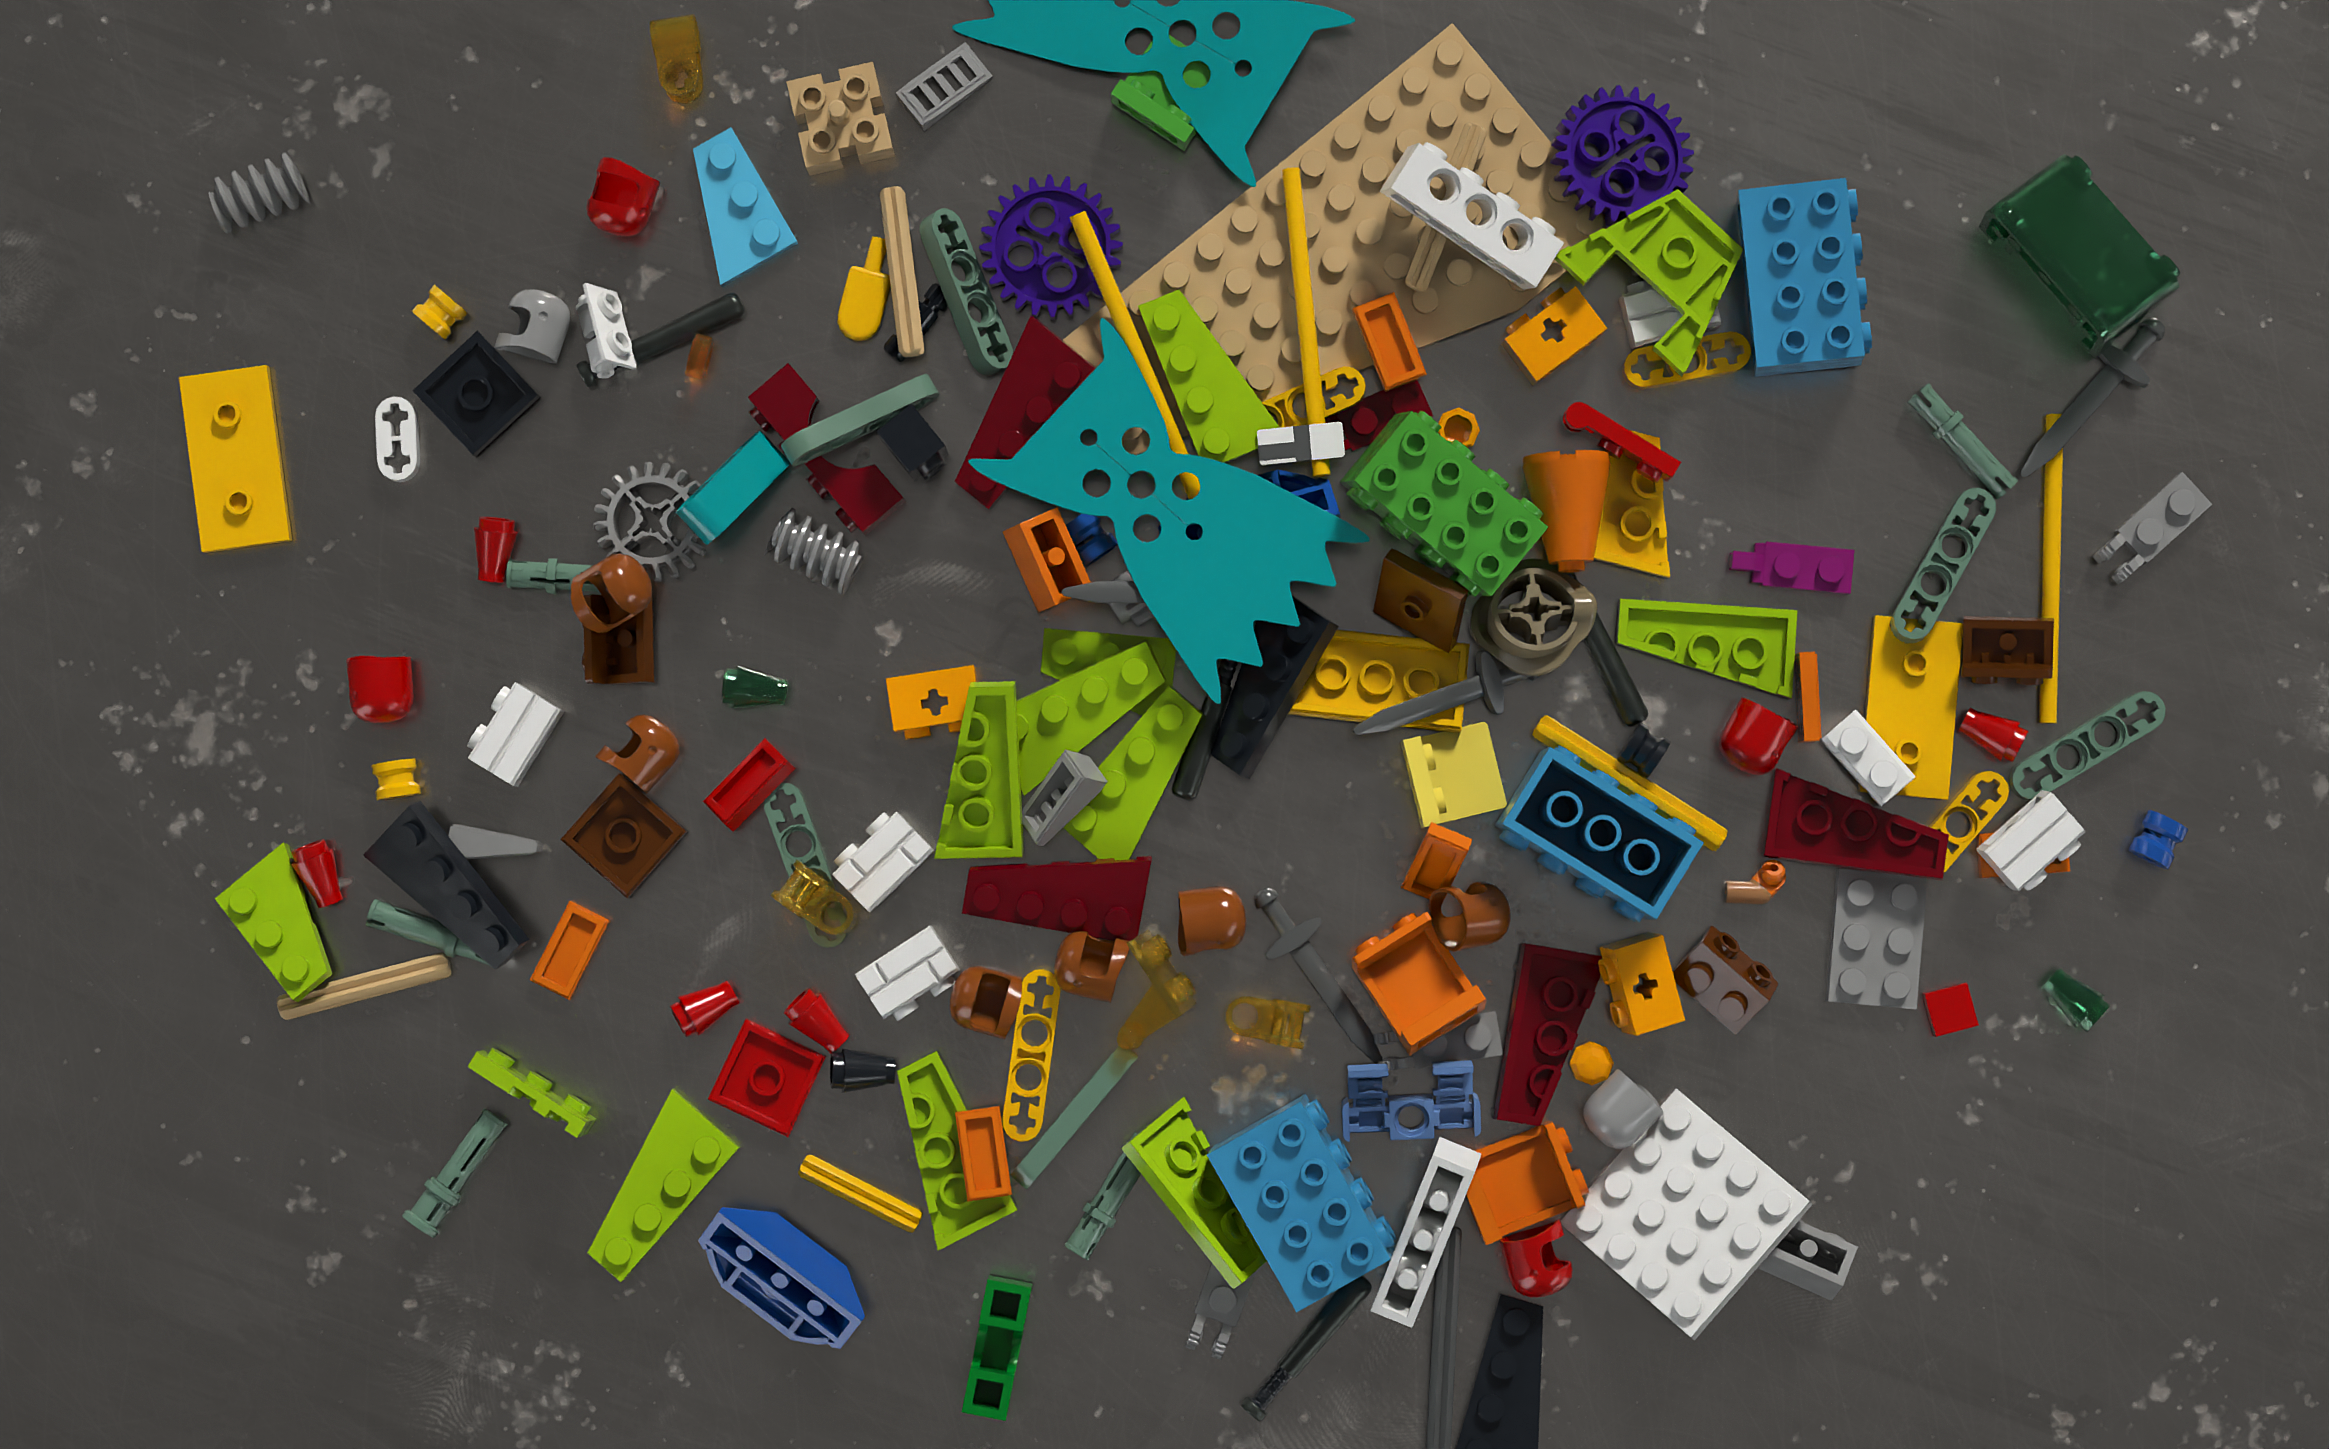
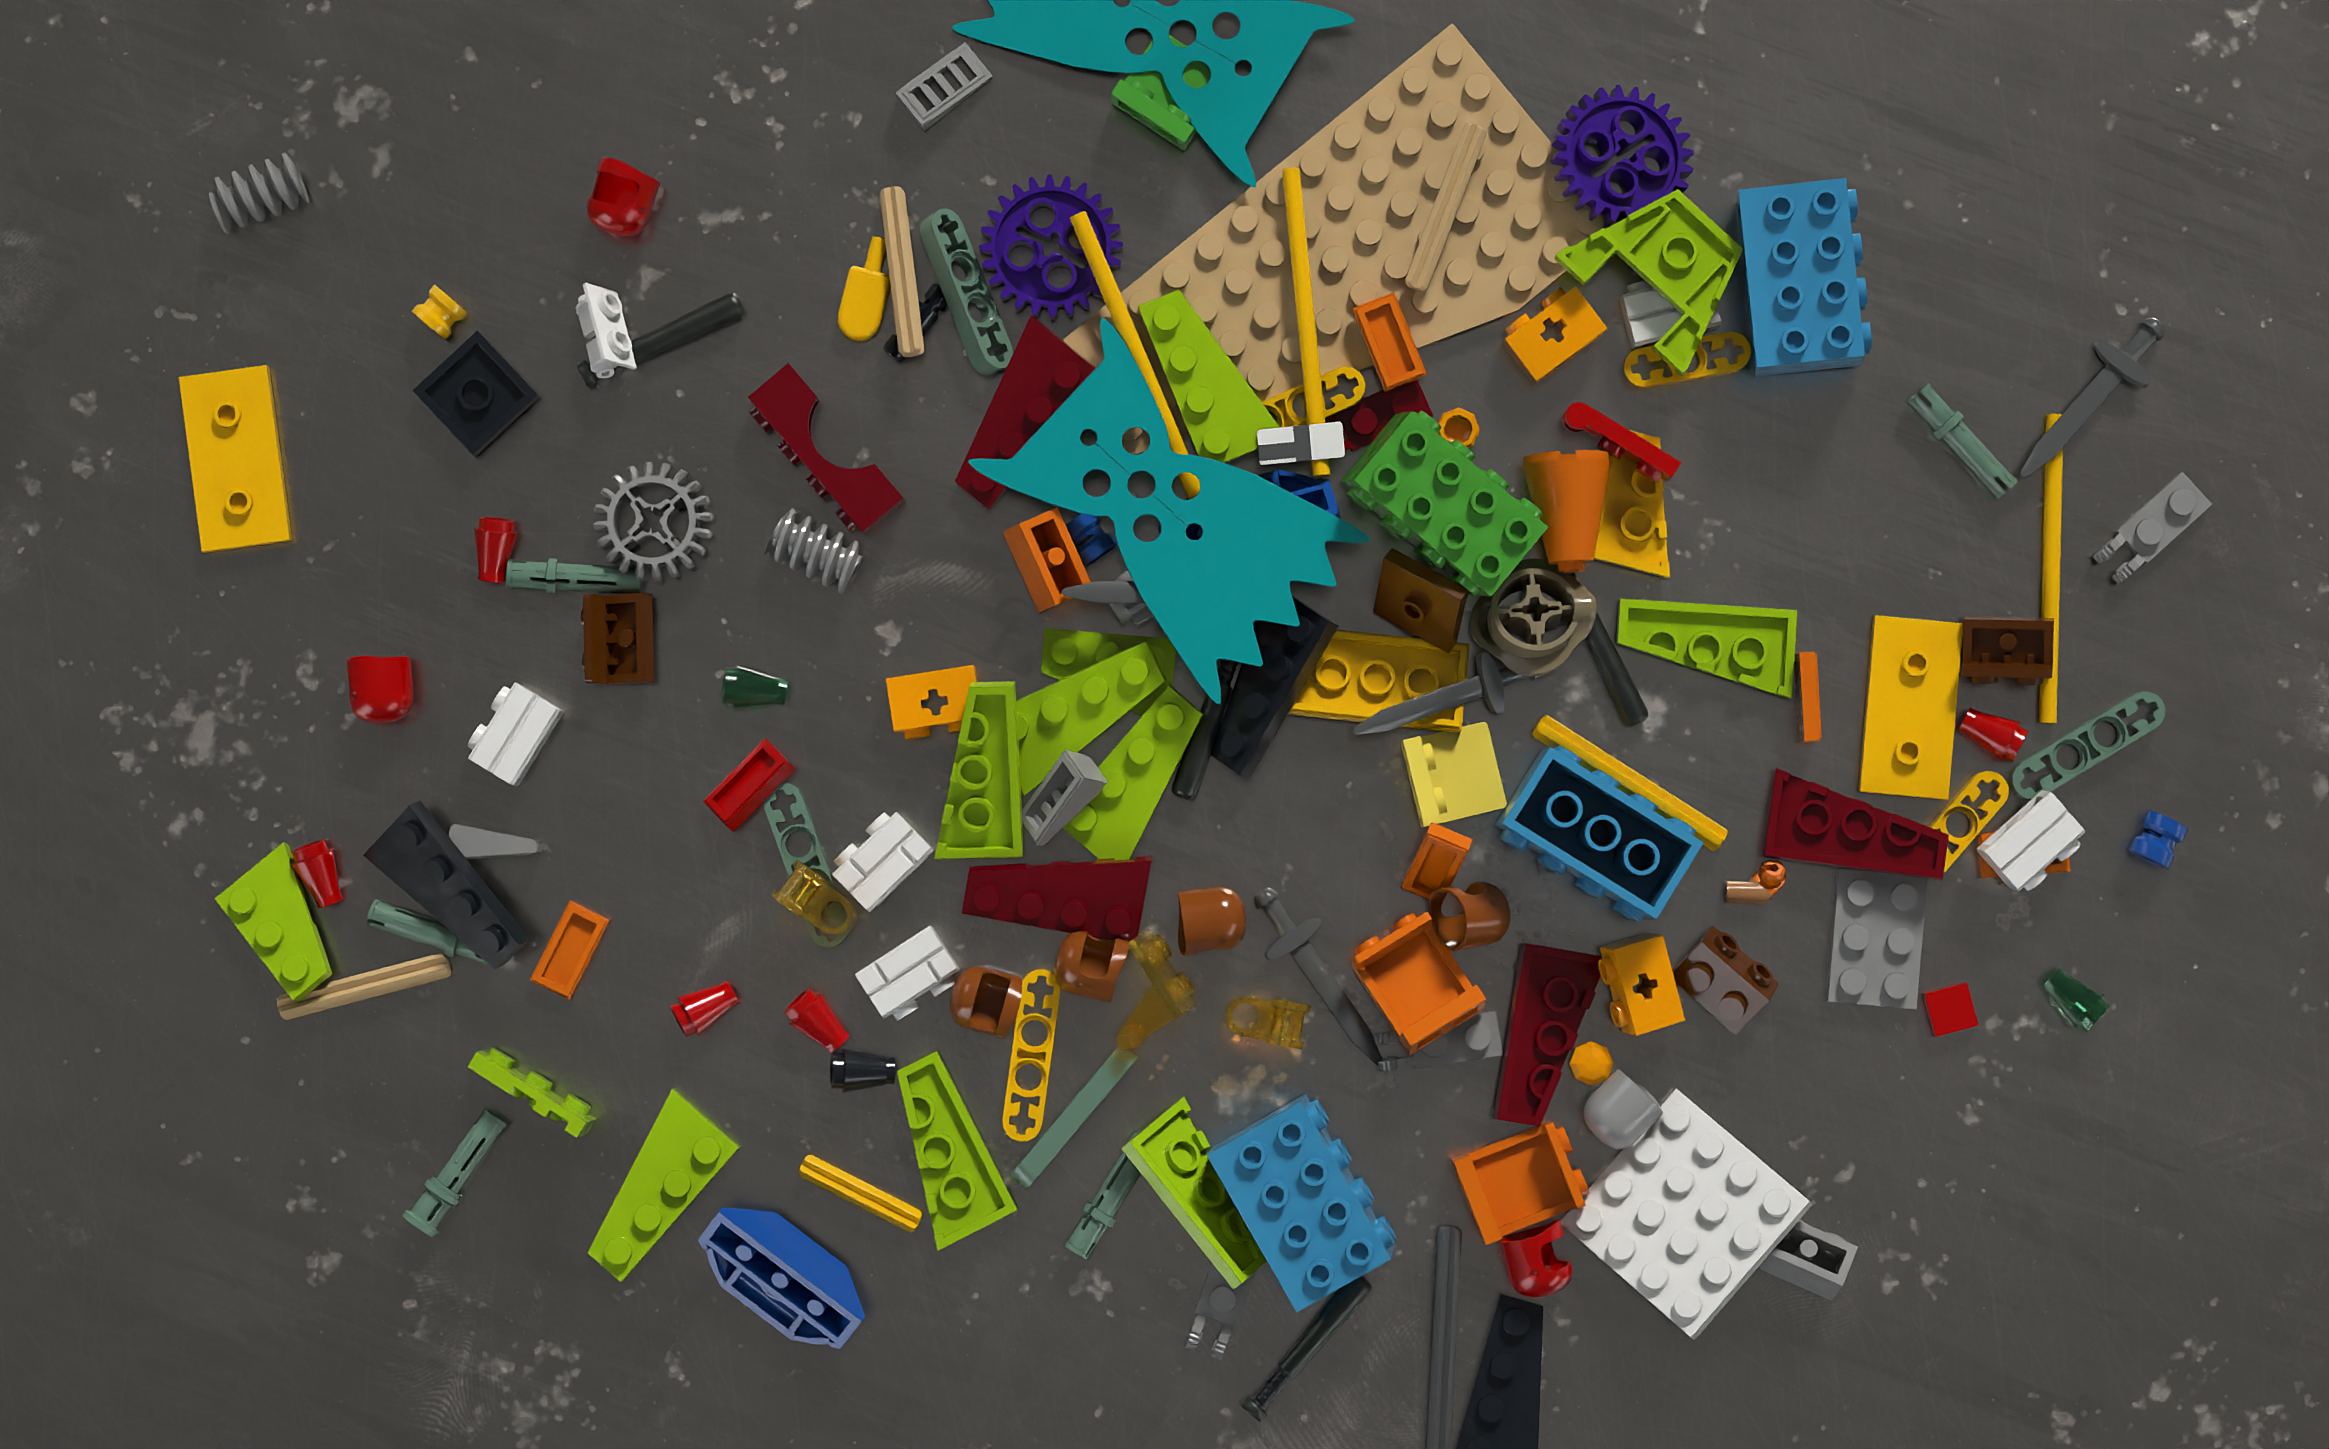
(396, 779): yellow wheel -> none
(408, 438): white beam -> none
(541, 327): light grey helmet -> none
(621, 583): dark orange helmet -> none
(623, 835): reddish brown plate -> none
(647, 754): dark orange helmet -> none
(677, 51): clear yellow piece -> none
(699, 356): clear orange tile -> none
(732, 487): teal beam -> none
(738, 208): medium azure wing -> none
(767, 1077): red tile -> none
(840, 118): tan brick -> none
(858, 420): sand green beam -> none
(914, 444): black brick -> none
(983, 1153): orange tile -> none
(997, 1348): green arch -> none
(1410, 188): white brick -> none
(1426, 1232): white brick -> none
(1449, 1110): medium blue piece -> none
(1643, 750): black wheel -> none
(1755, 738): red helmet -> none
(1797, 567): magenta hinge -> none
(1868, 758): white brick -> none
(1946, 567): sand green beam -> none
(2082, 251): clear green windscreen -> none

